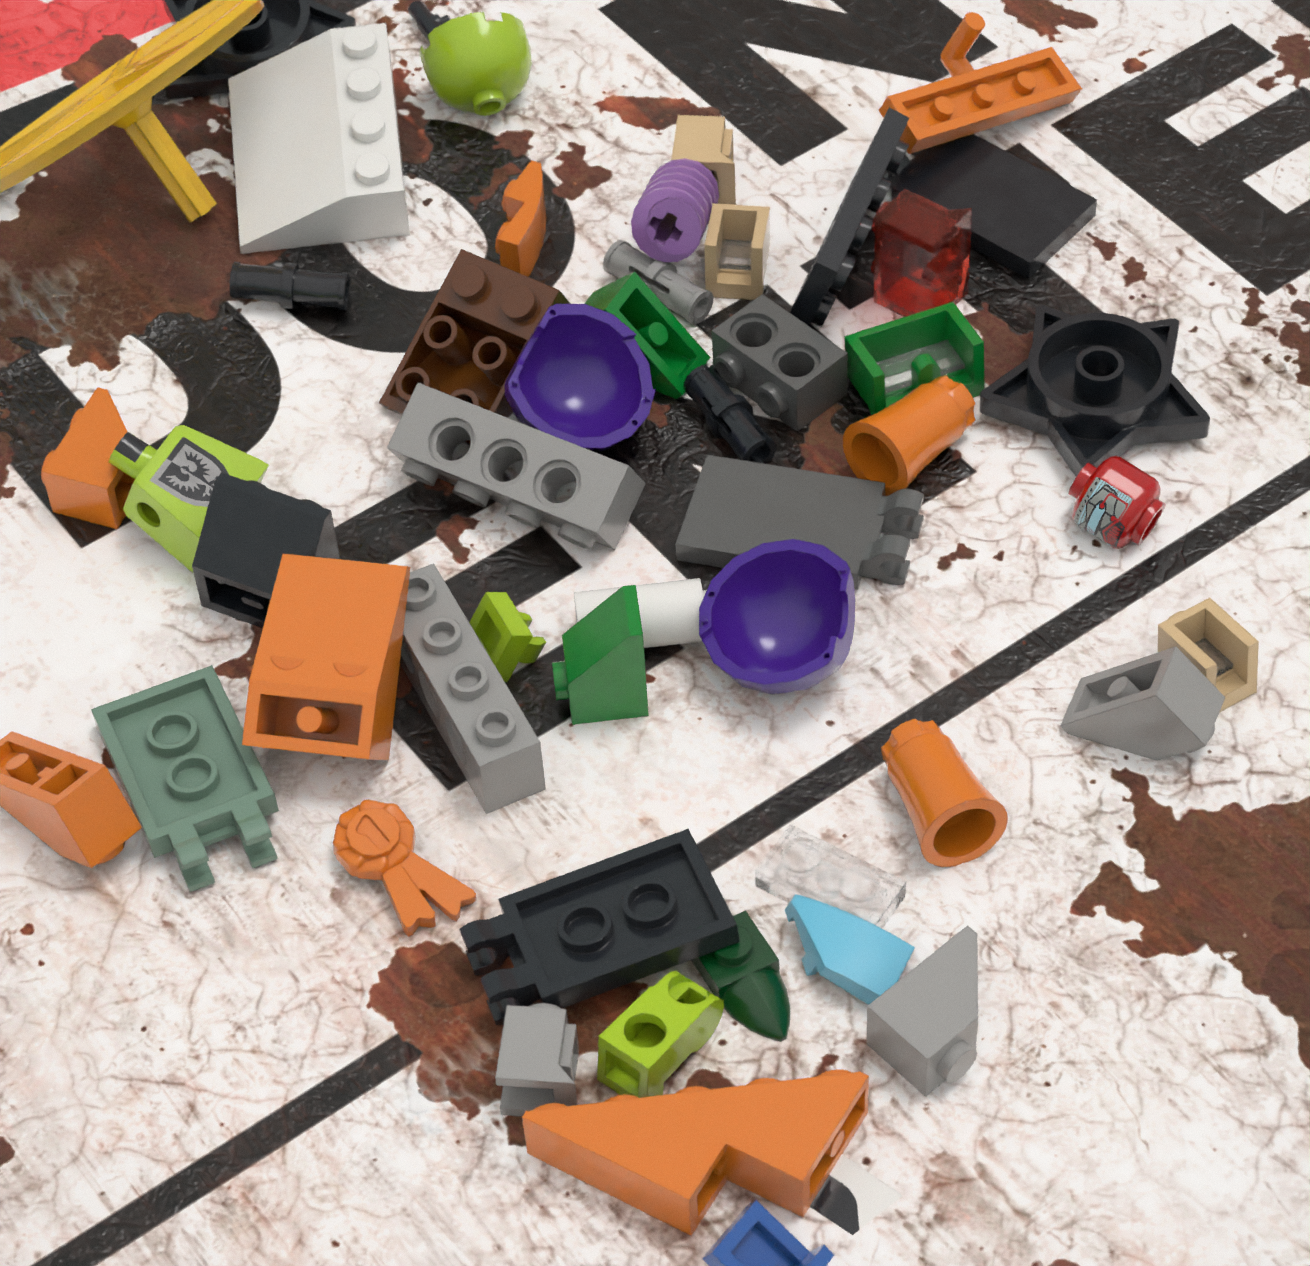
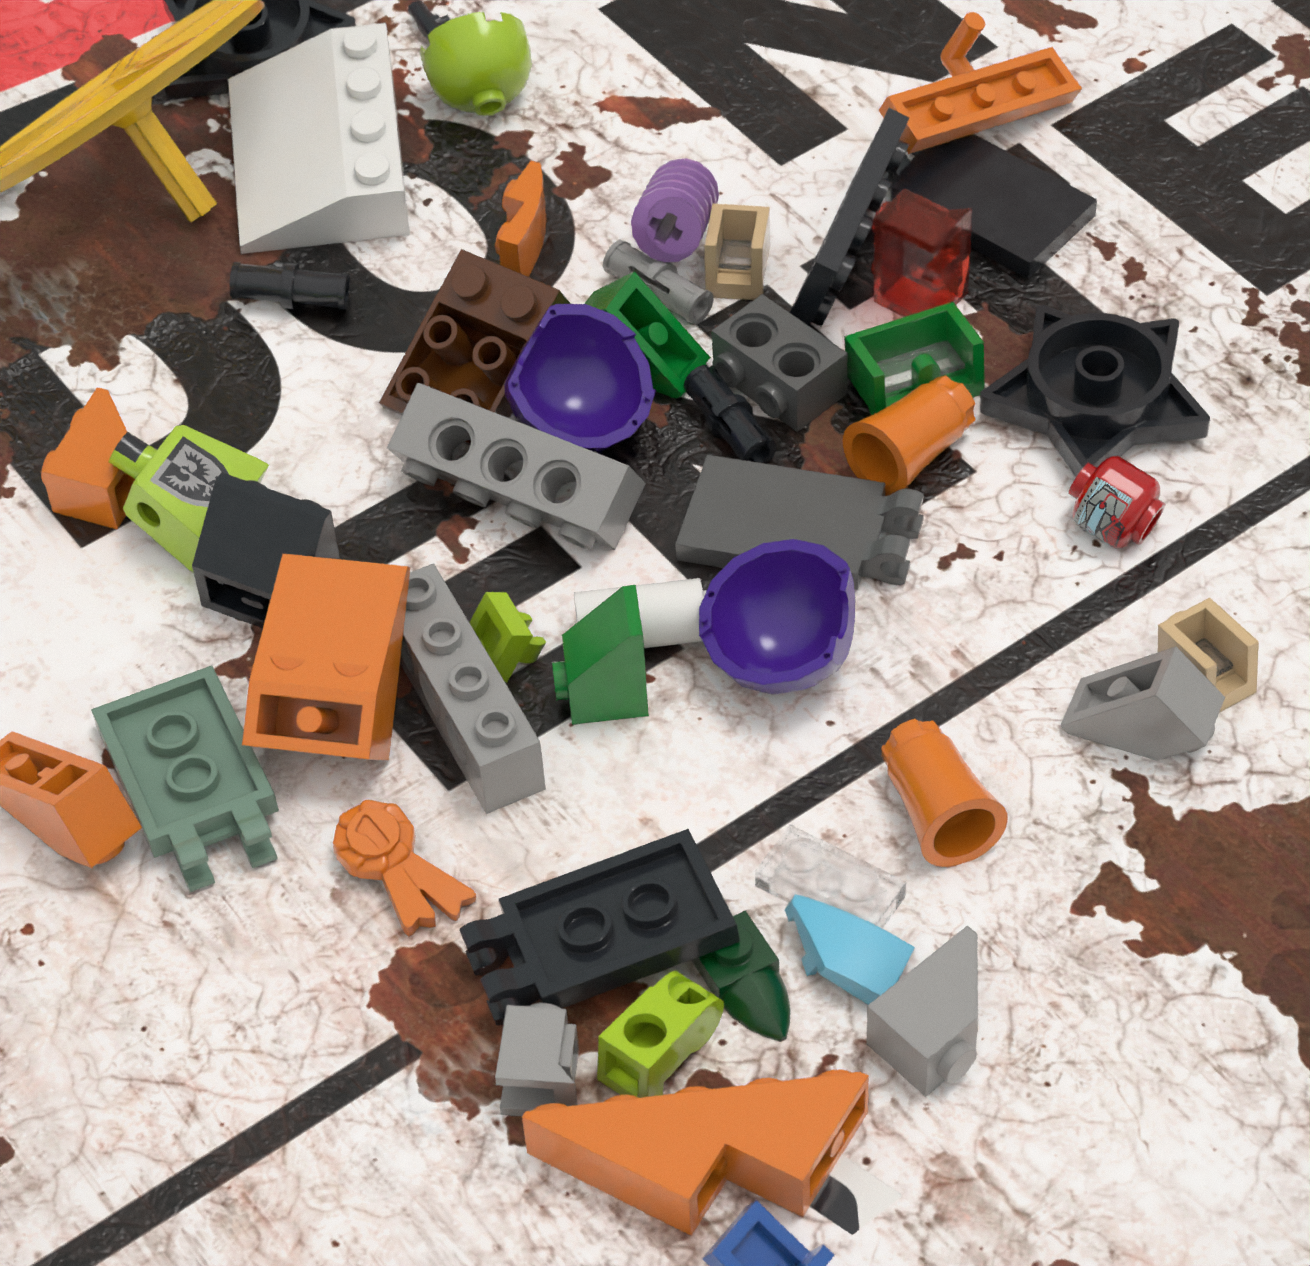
(712, 145): tan window -> none

